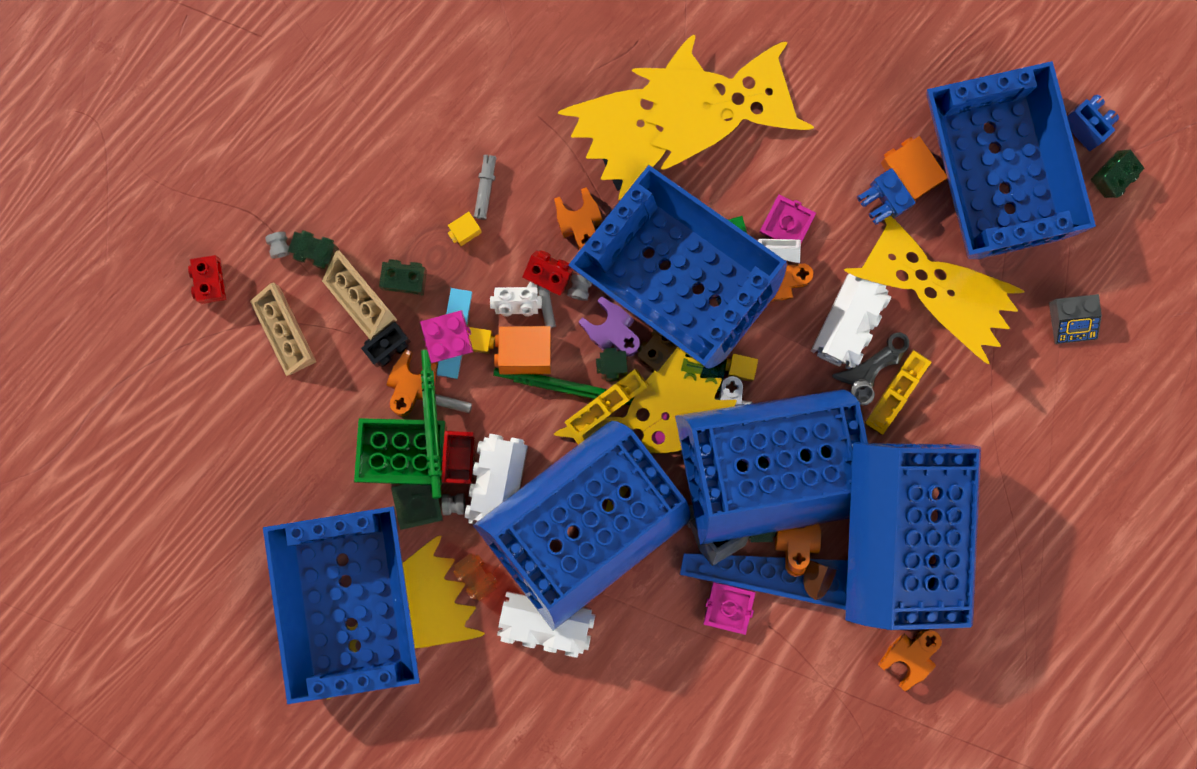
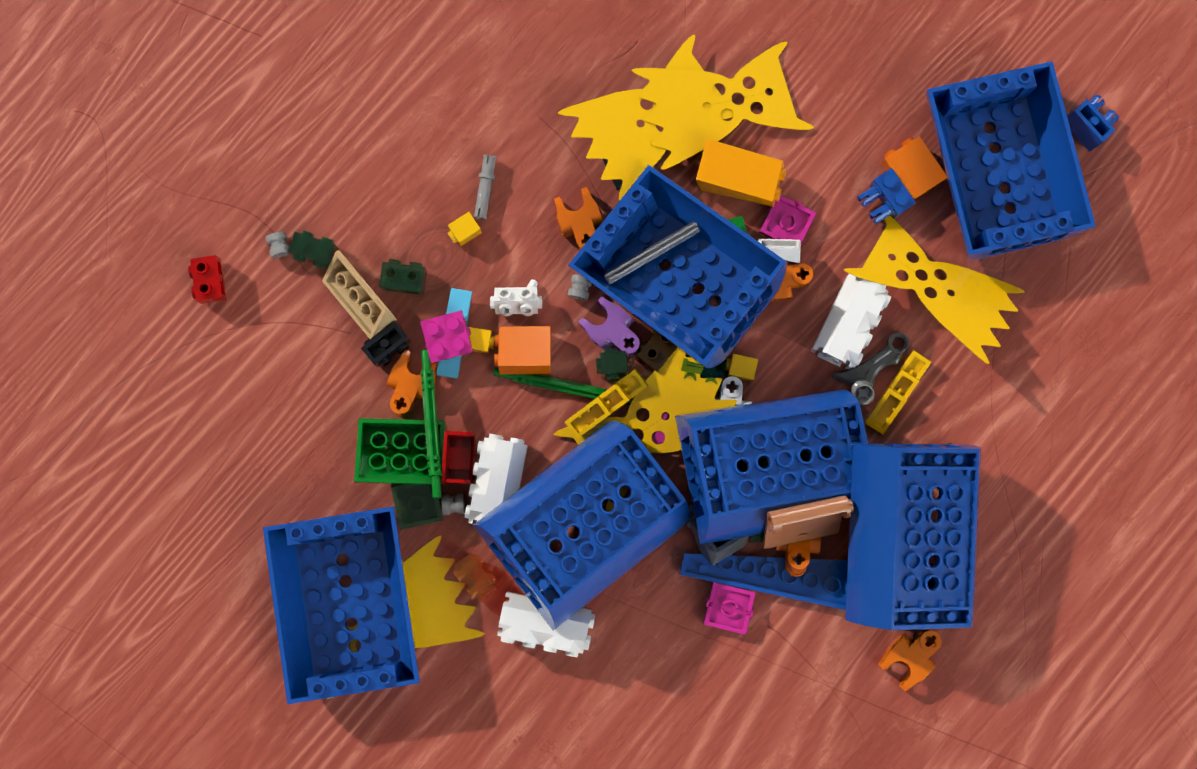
(282, 329): tan slope -> none
(453, 403): light grey piece -> none
(547, 307): light grey piece -> none
(548, 272): red brick -> none
(652, 252): none -> flat silver axle
(740, 174): none -> light orange slope
(805, 521): none -> nougat door
(818, 579): reddish brown brick -> none
(1075, 318): slope -> none
(1117, 174): clear green brick -> none

